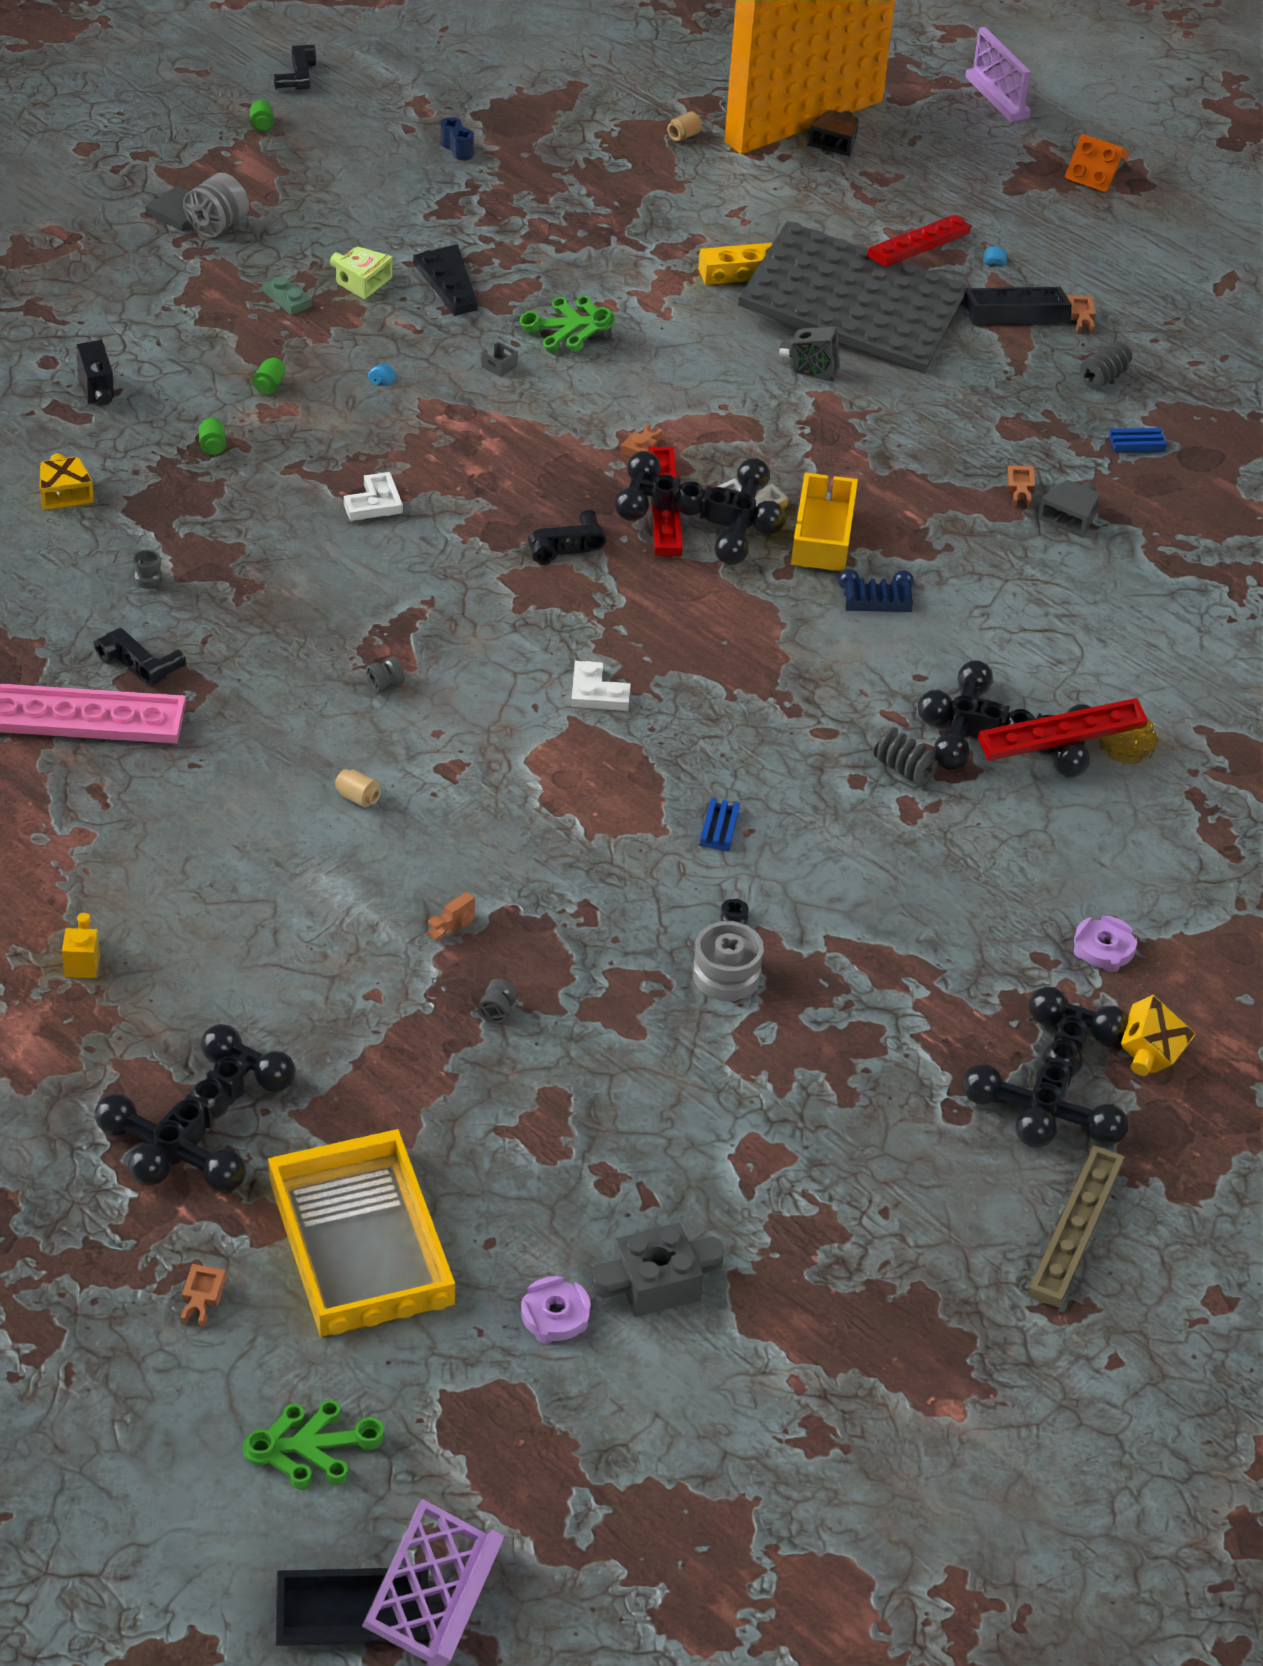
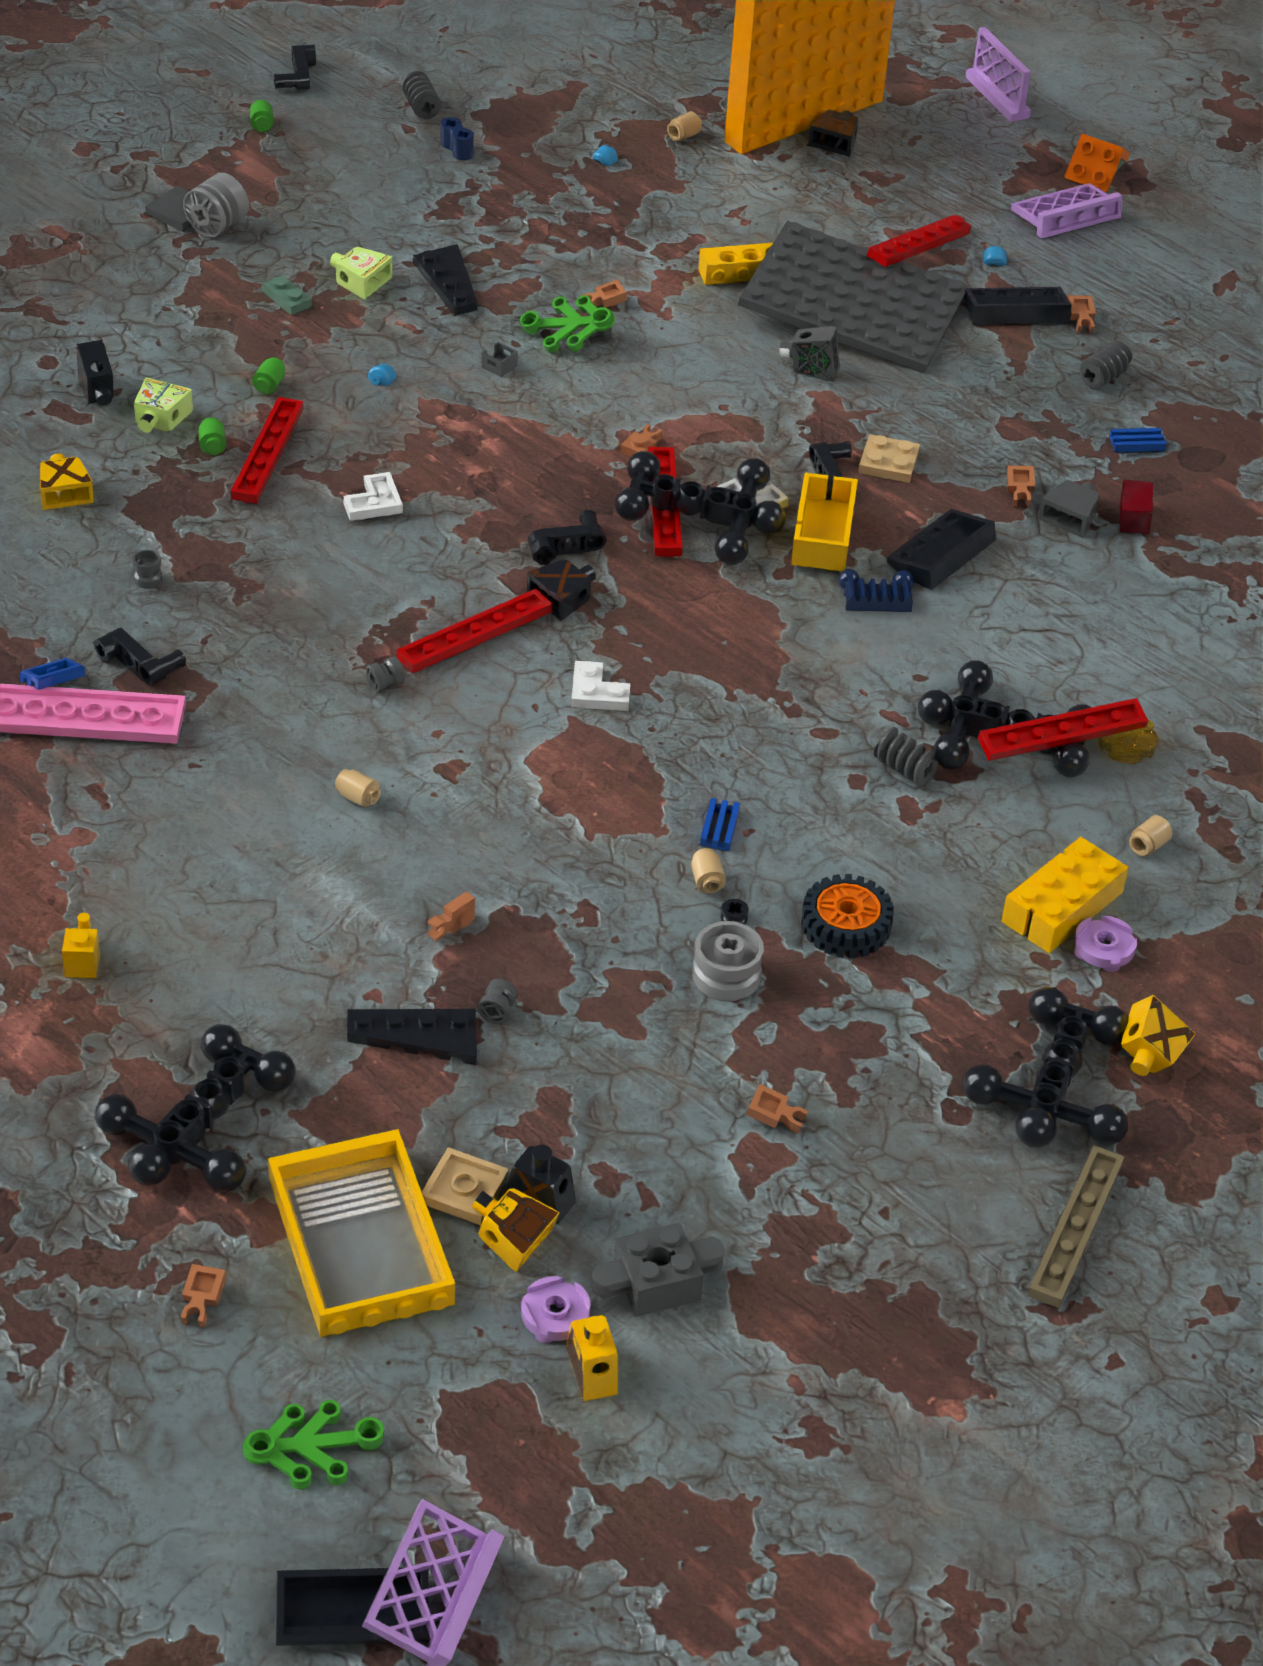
(52, 673): none -> blue tile
(161, 405): none -> yellowish green torso
(267, 450): none -> red plate
(415, 1030): none -> black wing
(421, 95): none -> dark grey piece
(459, 1182): none -> tan plate
(474, 631): none -> red plate
(514, 1225): none -> torso
(544, 1179): none -> black torso
(563, 586): none -> black torso
(593, 1344): none -> yellow torso
(605, 155): none -> dark azure piece
(608, 294): none -> nougat plate
(708, 871): none -> tan brick
(770, 1107): none -> nougat plate
(823, 462): none -> black beam
(847, 916): none -> black wheel
(889, 458): none -> tan plate
(943, 547): none -> black slope
(1064, 894): none -> yellow piece
(1069, 209): none -> lavender fence
(1135, 507): none -> dark red piece
(1150, 835): none -> tan brick

